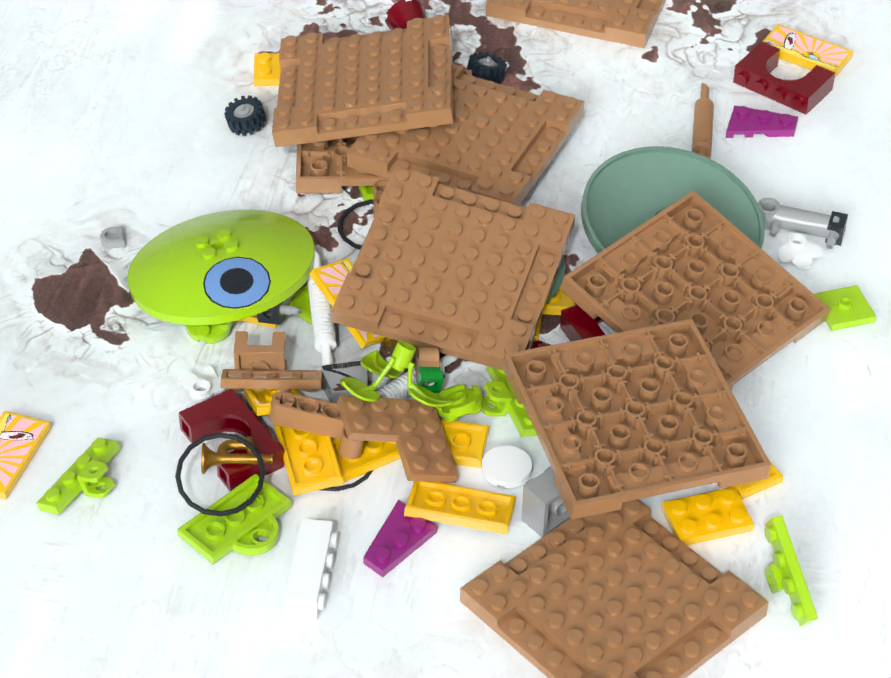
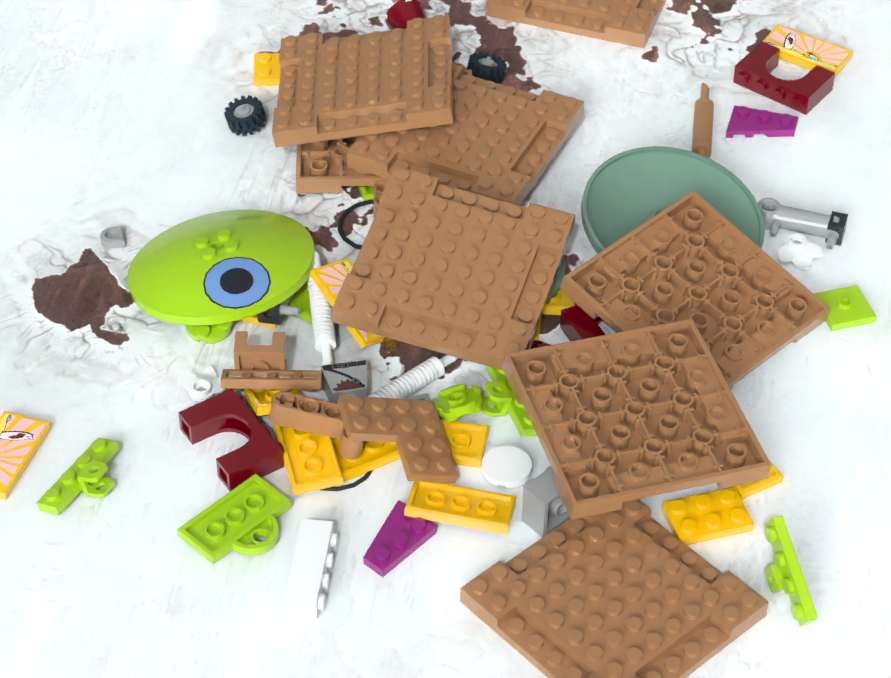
(210, 458): pearl gold piece -> none
(225, 512): black piece -> none
(399, 360): lime plant -> none
(428, 368): leg -> none

